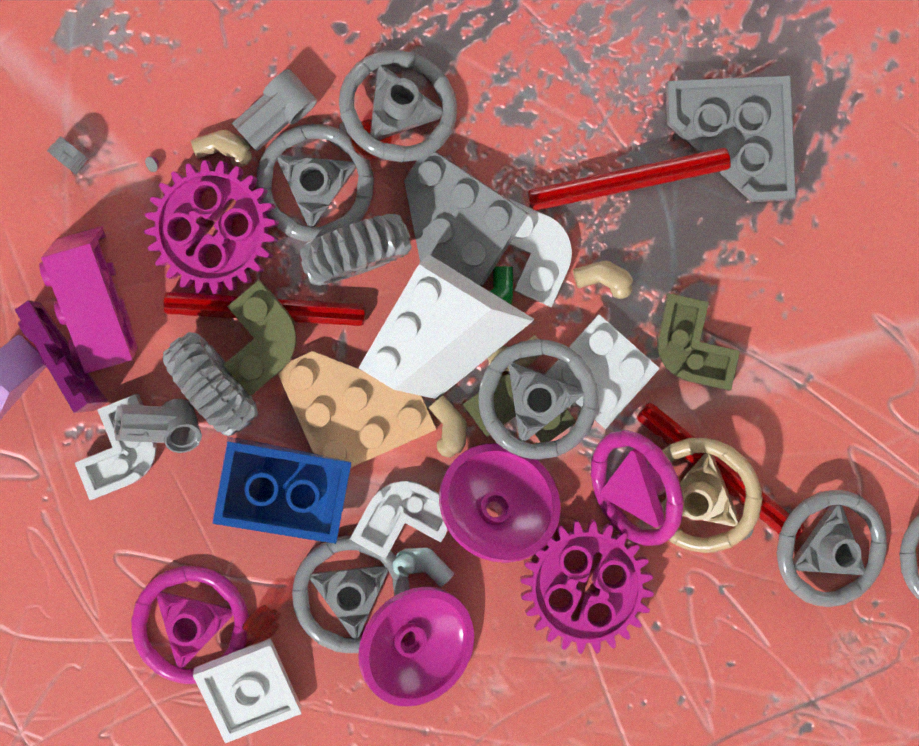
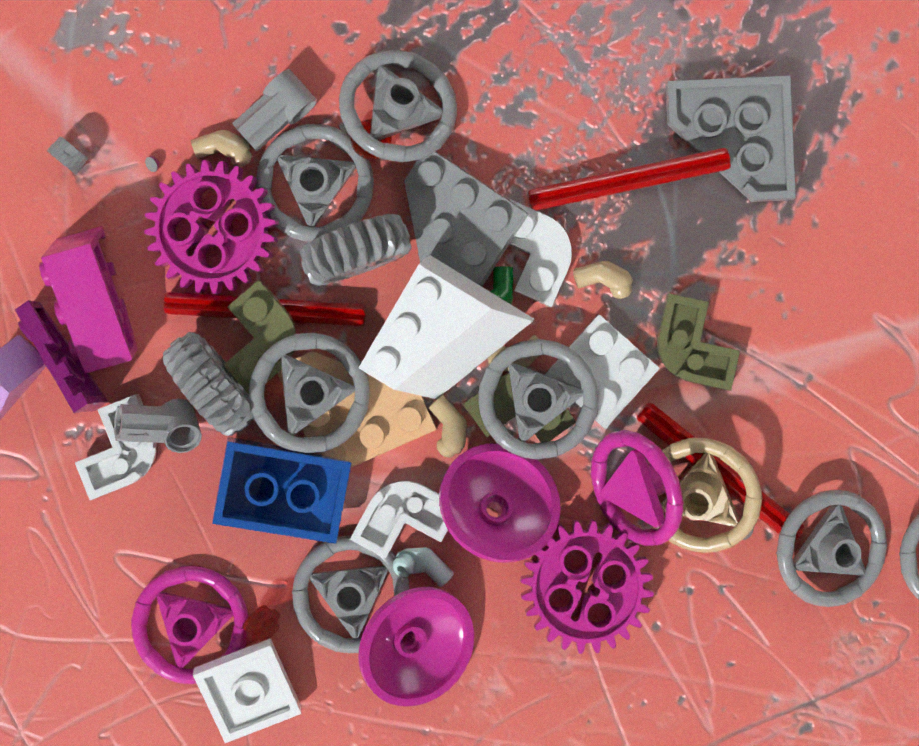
(308, 393): none -> light grey piece

